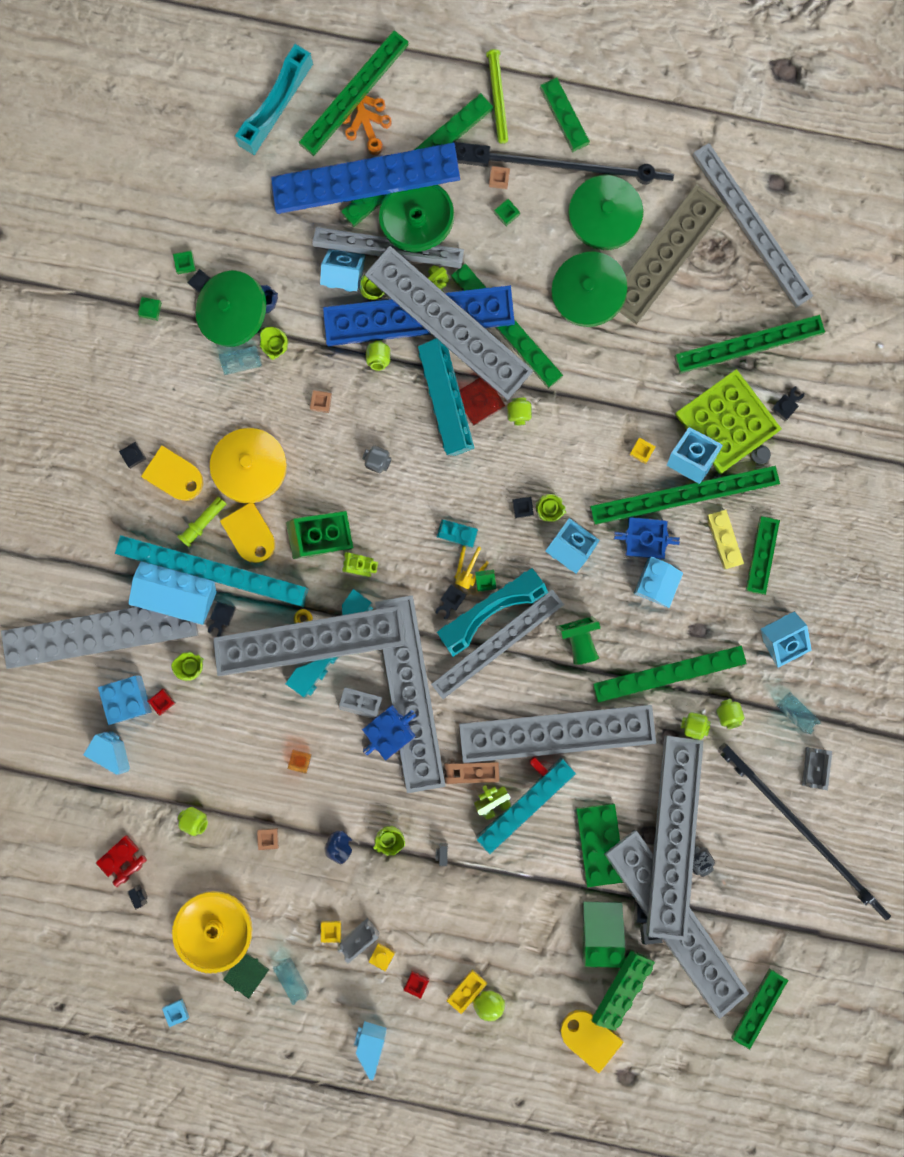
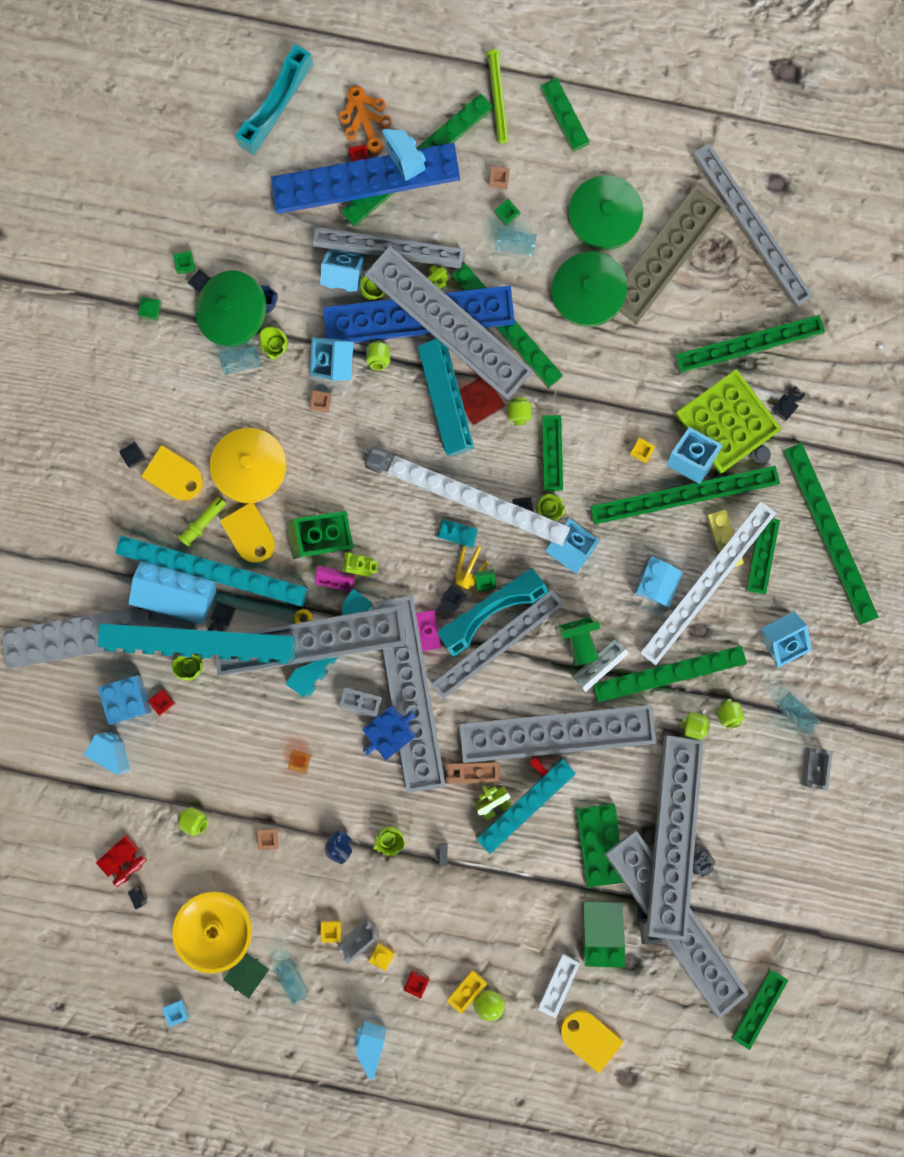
(197, 642): none -> teal brick
(331, 359): none -> medium azure slope
(334, 579): none -> dark pink plate
(353, 93): green plate -> none
(358, 153): none -> red tile
(404, 153): none -> medium azure slope
(417, 218): green dish -> none
(428, 630): none -> dark pink plate
(479, 501): none -> white plate
(480, 155): black bar -> none
(516, 242): none -> clear light blue hinge
(552, 453): none -> green plate
(558, 985): none -> white plate
(597, 669): none -> white plate
(623, 991): green plate -> none
(646, 538): blue plate -> none
(708, 583): none -> white plate
(742, 769): black bar -> none
(830, 534): none -> green plate

